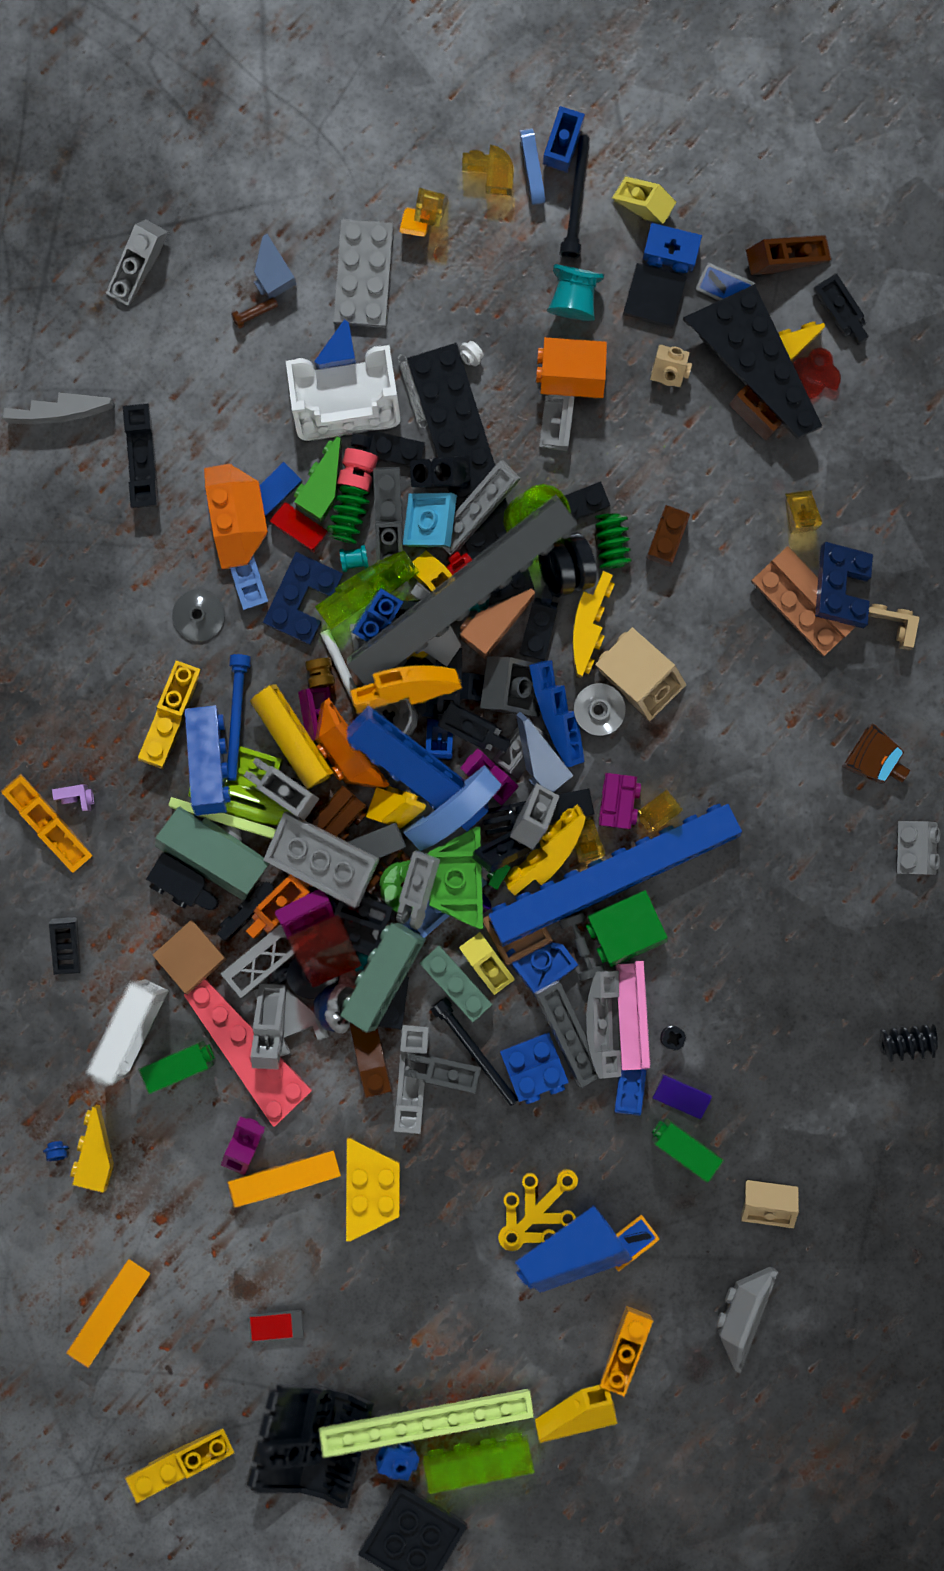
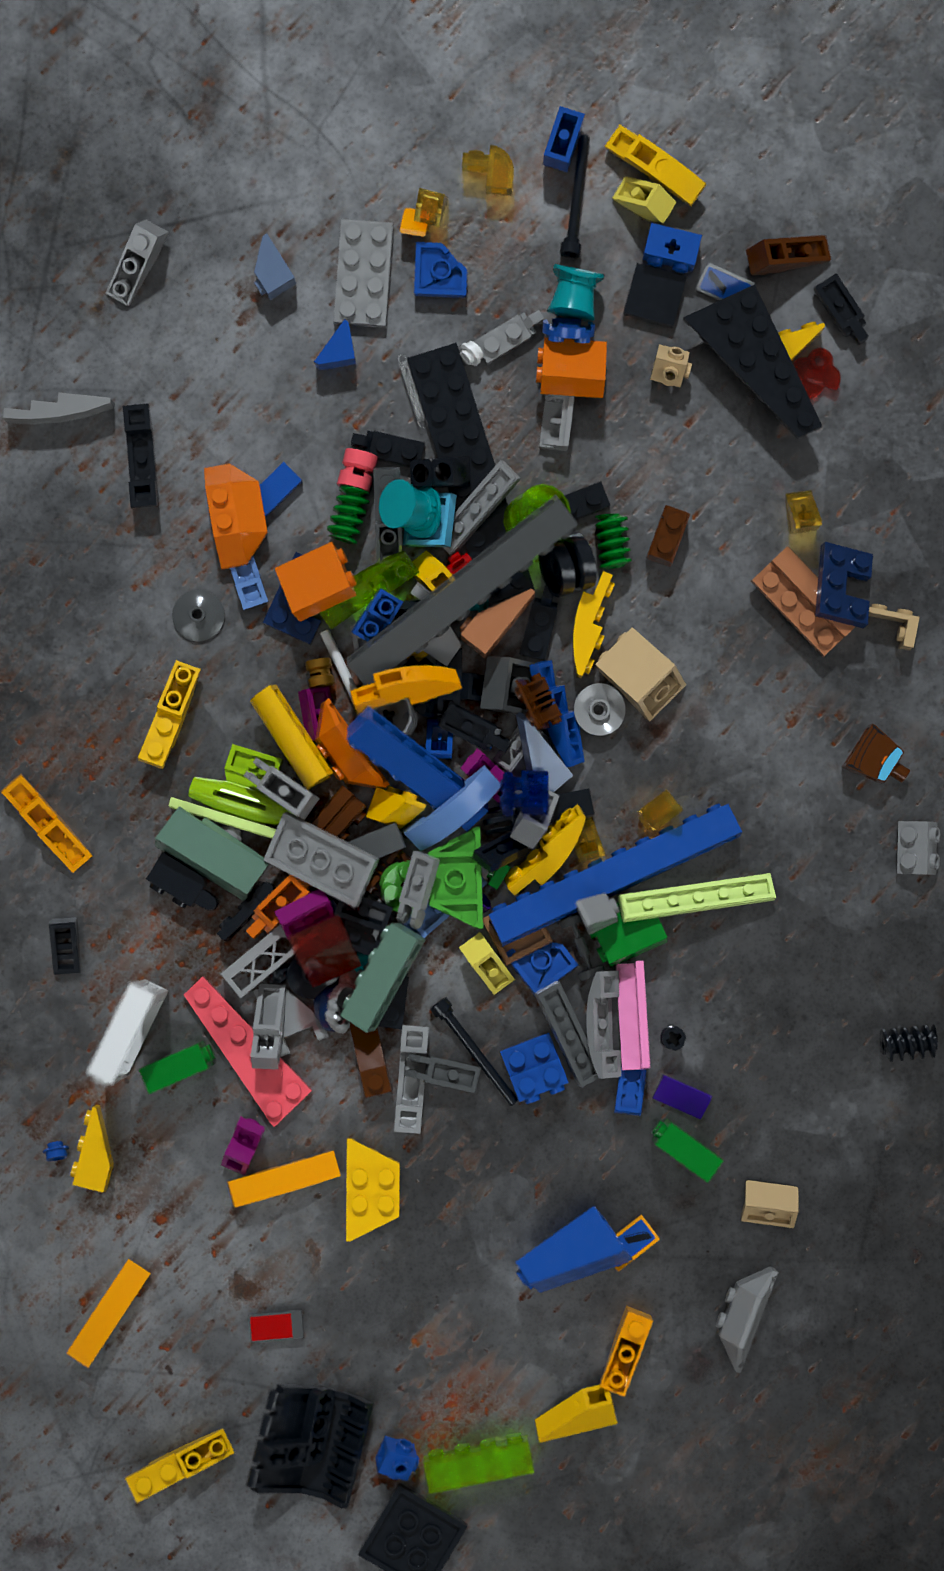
(69, 795): lavender bracket -> none
(189, 957): medium nougat tile -> none
(205, 760): blue brick -> none
(240, 318): reddish brown piece -> none
(240, 665): blue piece -> none
(298, 527): red slope -> none
(316, 581): none -> orange brick
(321, 489): bright green slope -> none
(343, 397): white windscreen -> none
(354, 558): teal bush -> none
(410, 508): none -> teal hat
(425, 1422): yellowish green plate -> none
(438, 272): none -> blue plate
(456, 983): sand green brick -> none
(508, 336): none -> light grey hinge
(532, 166): medium blue beam -> none
(533, 796): none -> clear blue plate
(535, 1213): yellow plant -> none
(536, 715): none -> reddish brown hinge
(568, 328): none -> blue plate
(597, 912): none -> light grey slope
(618, 801): magenta brick -> none
(656, 164): none -> yellow slope
(696, 897): none -> yellowish green tile
(755, 413): reddish brown hinge -> none

